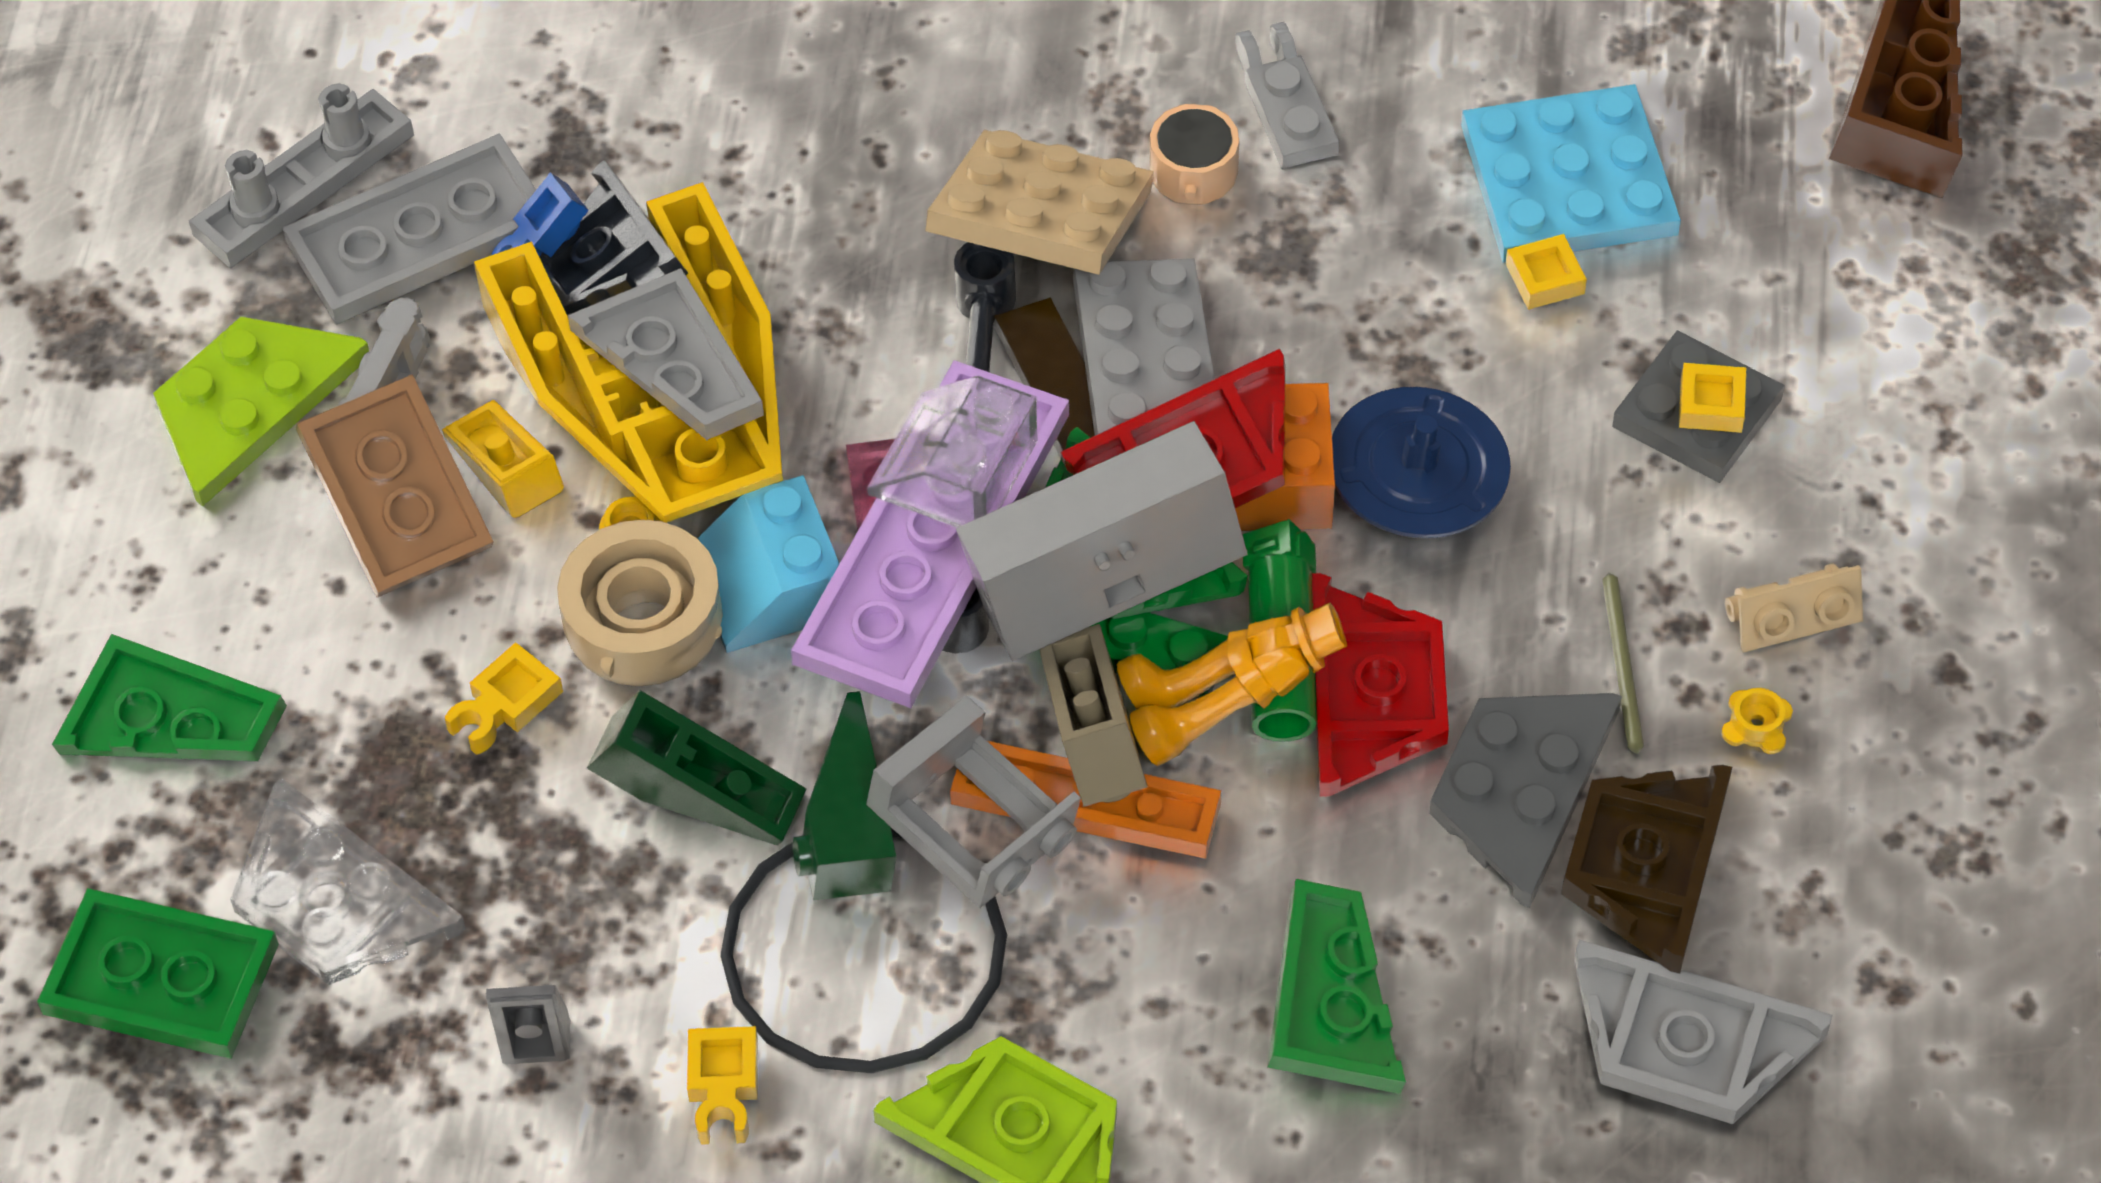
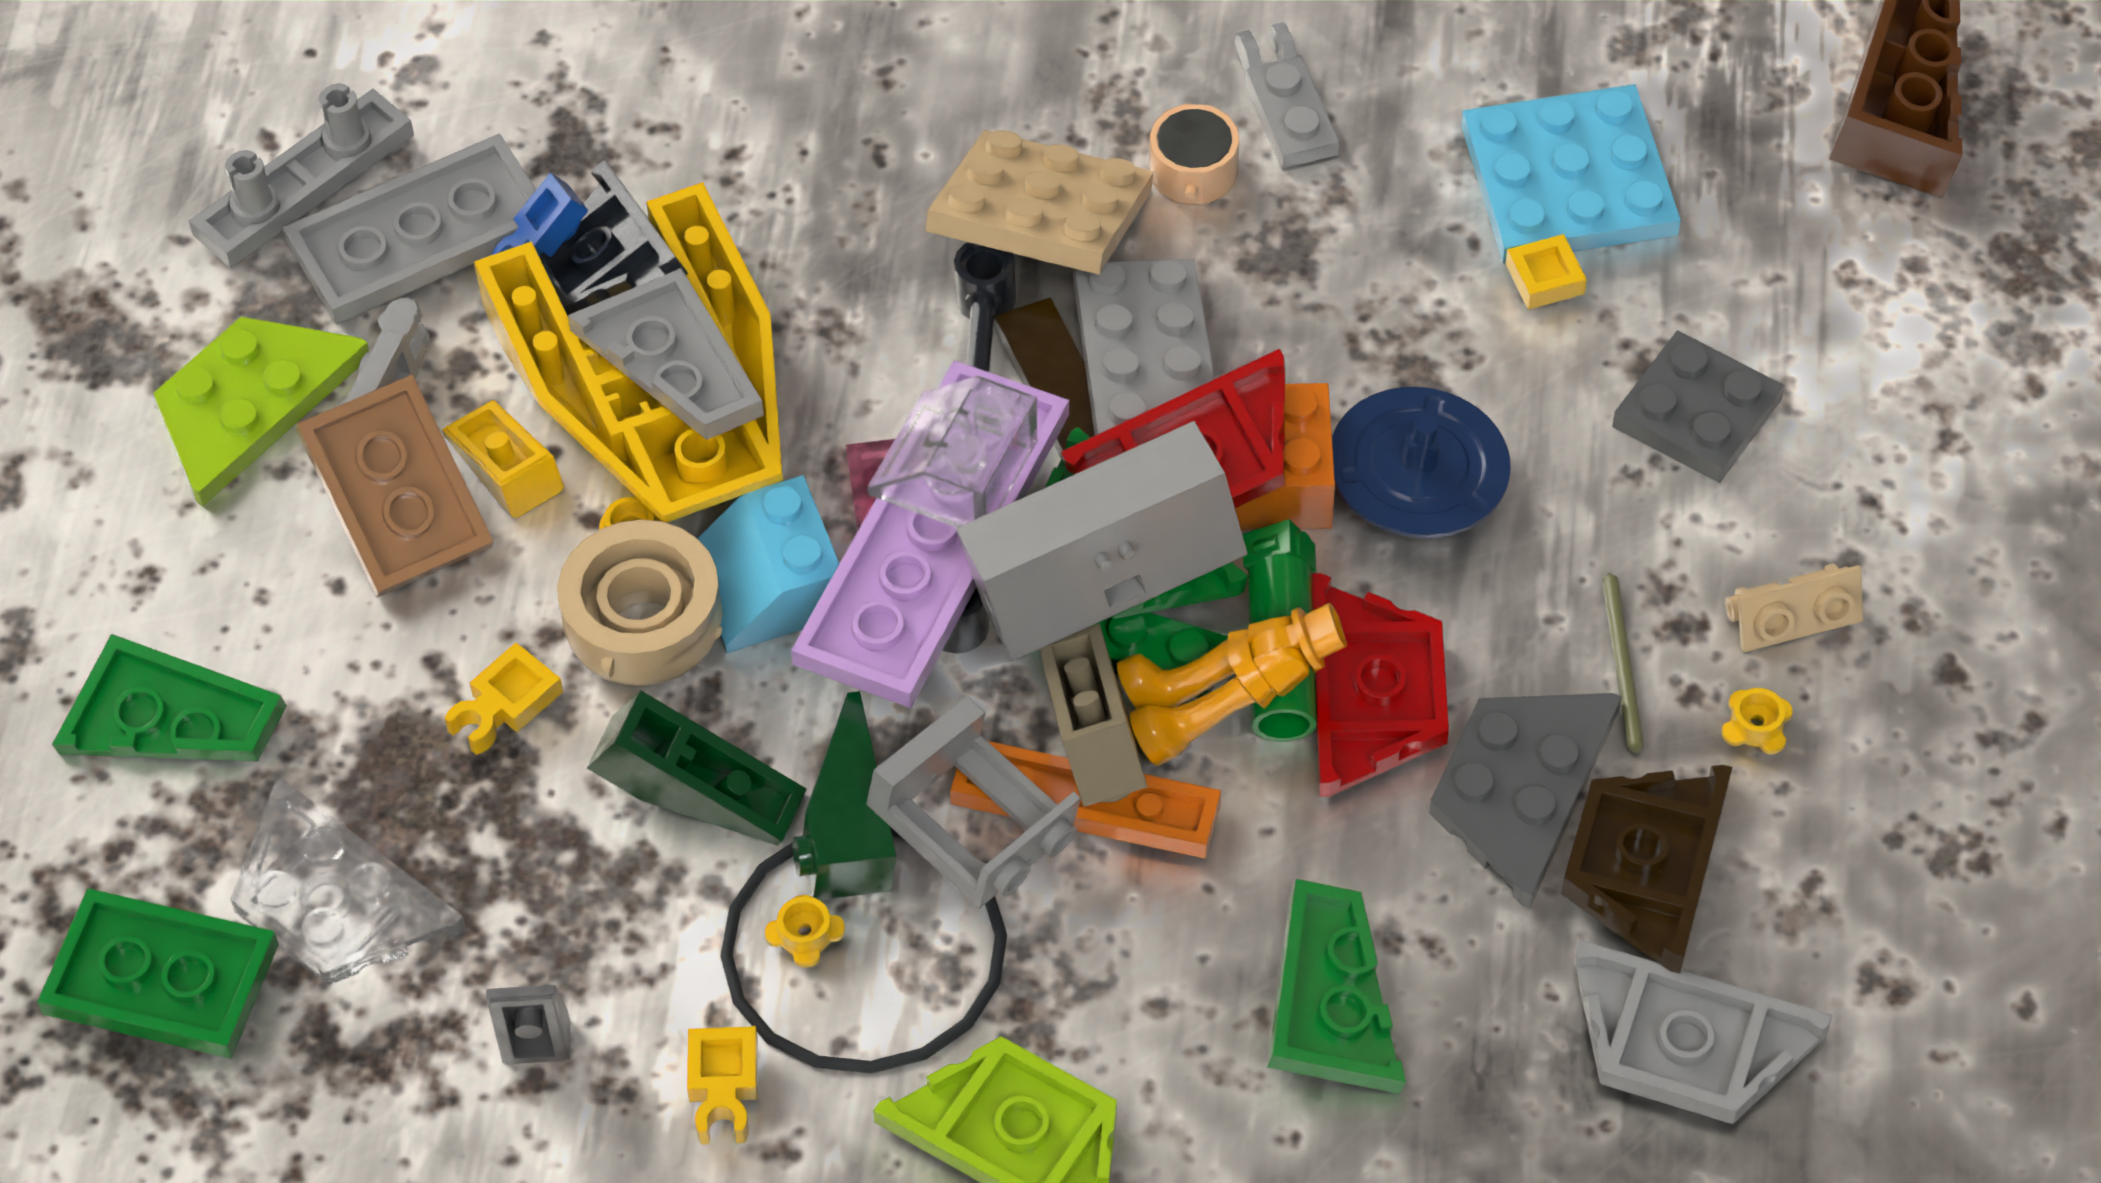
(800, 913): none -> yellow plate
(1712, 397): yellow plate -> none

